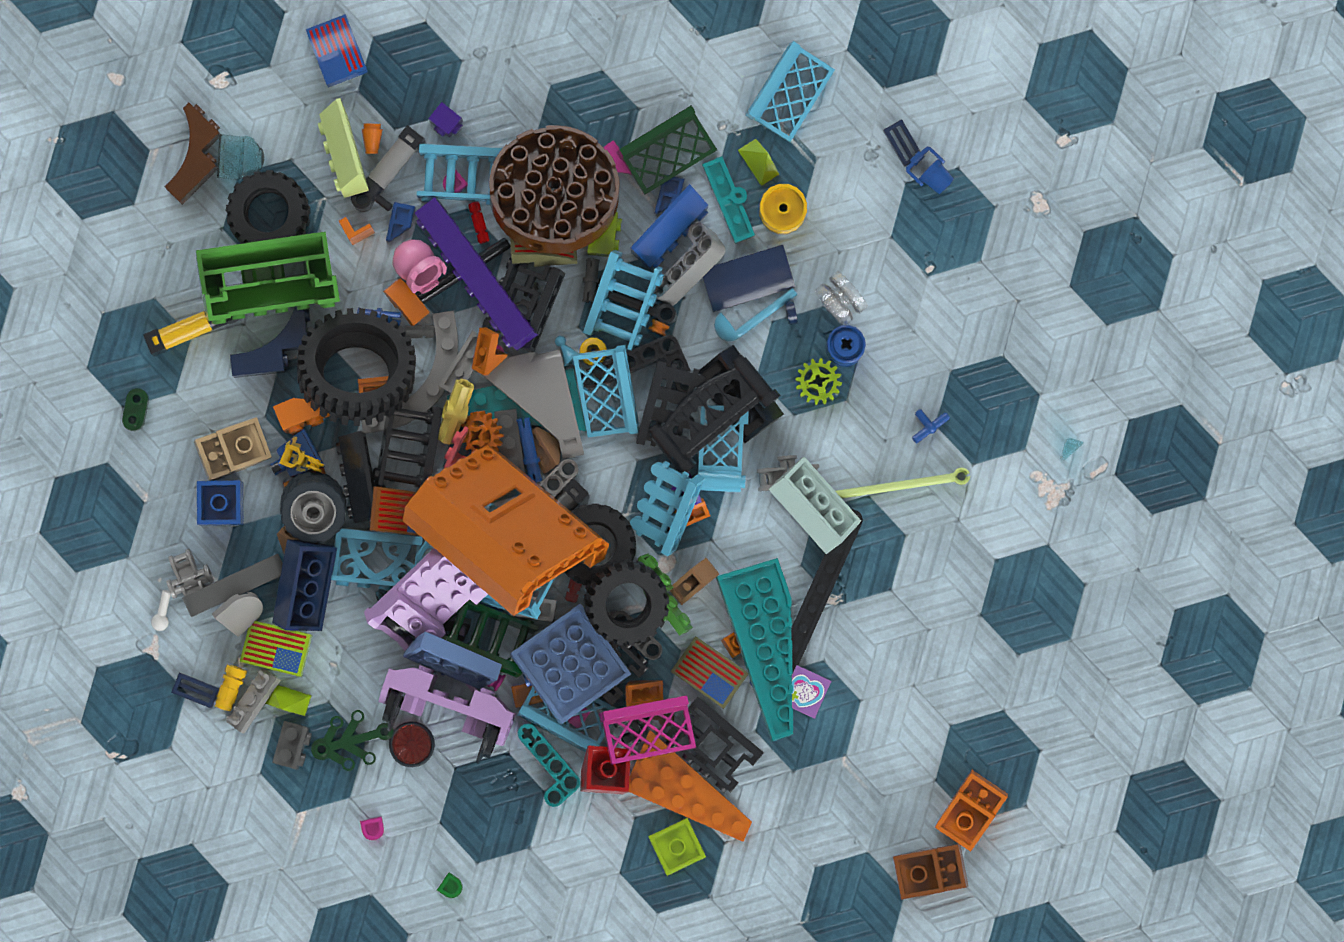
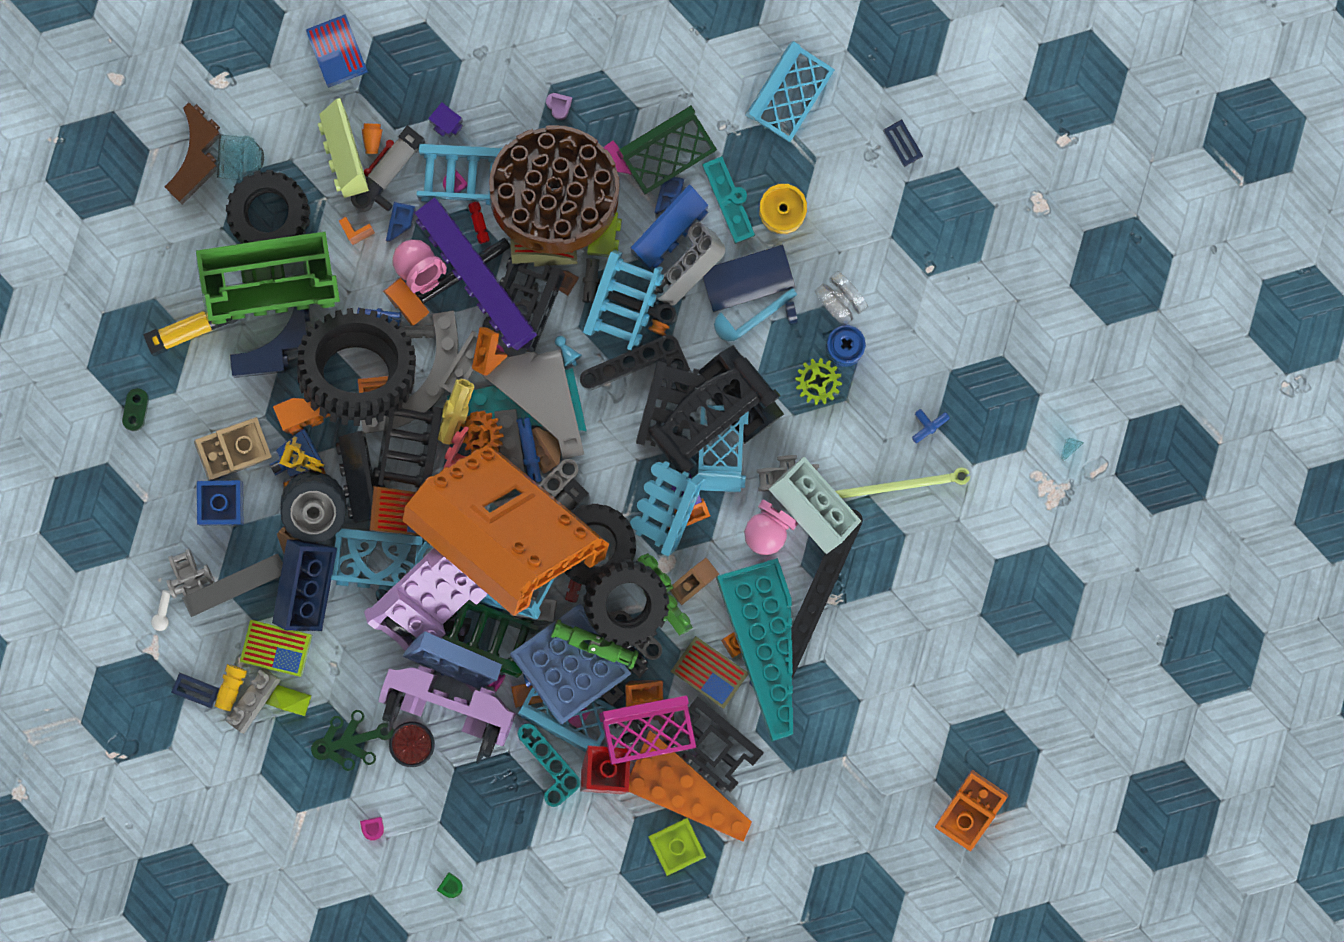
(239, 612): light grey tile -> none
(291, 745): dark grey bracket -> none
(389, 143): none -> red hinge
(559, 105): none -> lavender tile
(568, 282): none -> reddish brown tile
(590, 344): yellow head -> none
(608, 650): none -> bright green piece
(624, 386): medium azure fence -> none
(759, 162): lime slope -> none
(767, 531): none -> bright pink tile
(808, 691): sticker -> none
(930, 871): dark orange slope -> none
(935, 176): blue piece -> none

